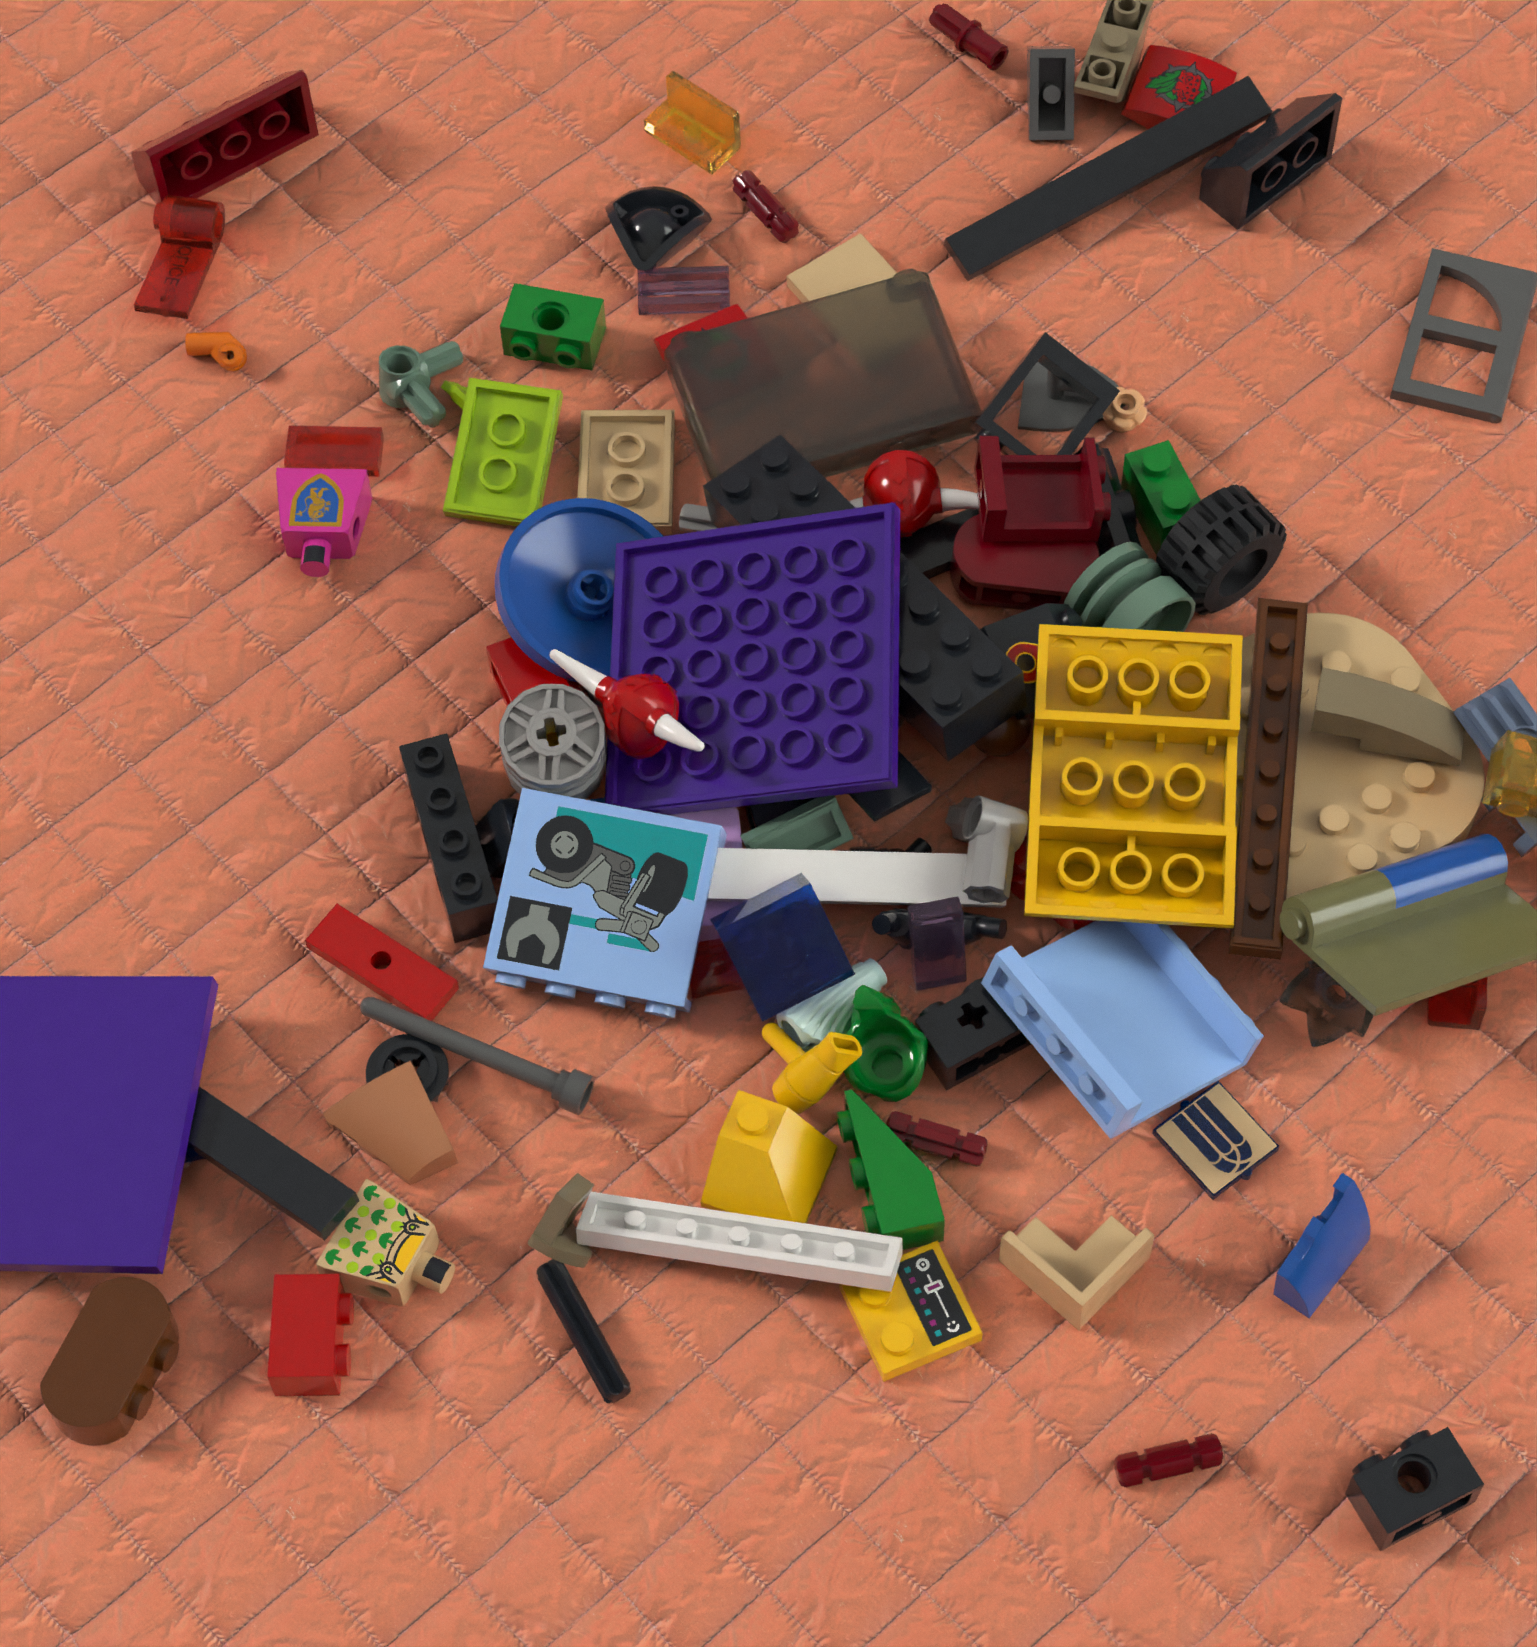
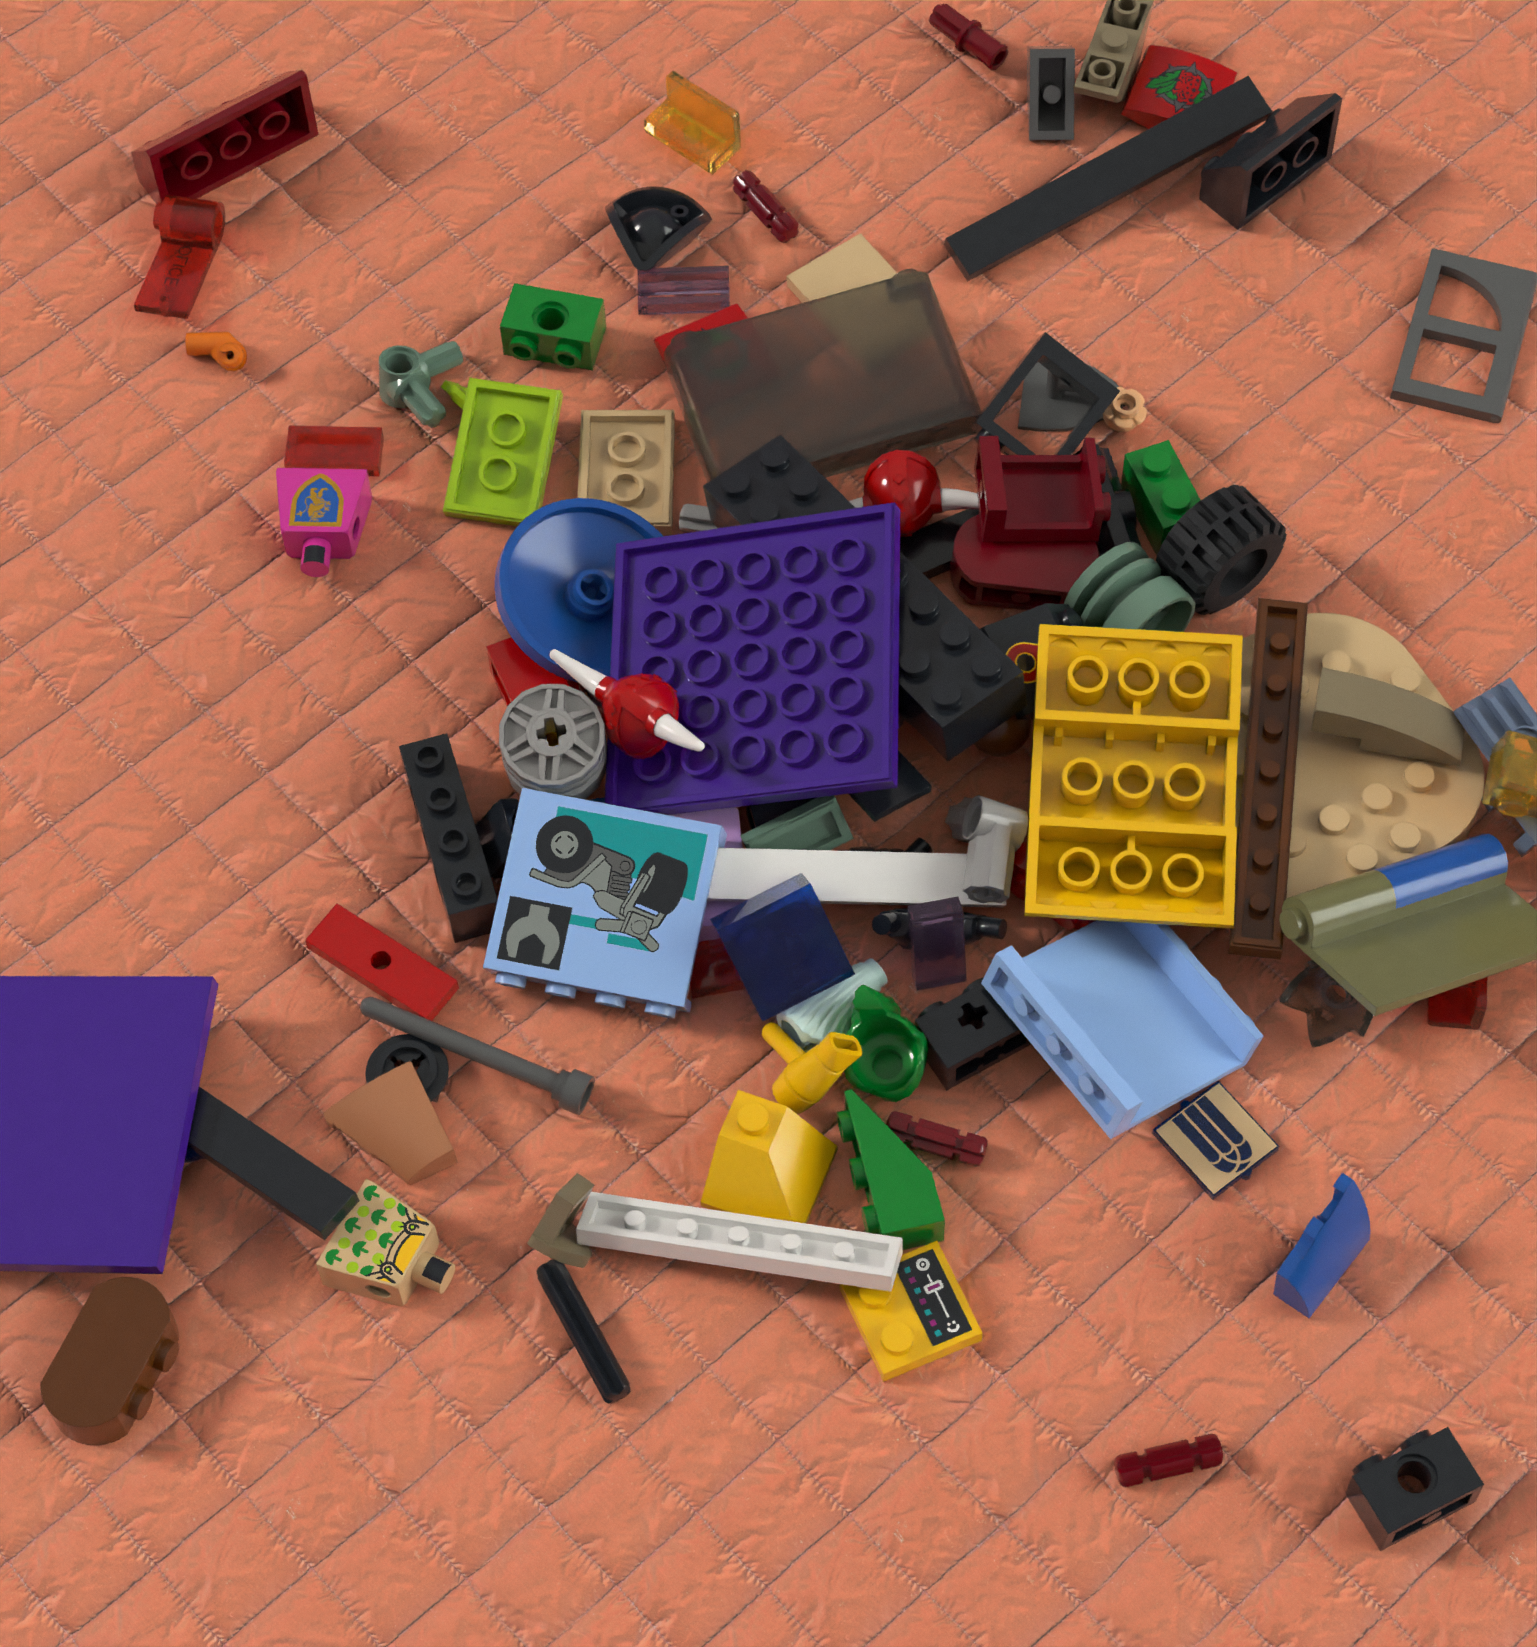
(308, 1335): red brick -> none
(1076, 1280): tan panel -> none

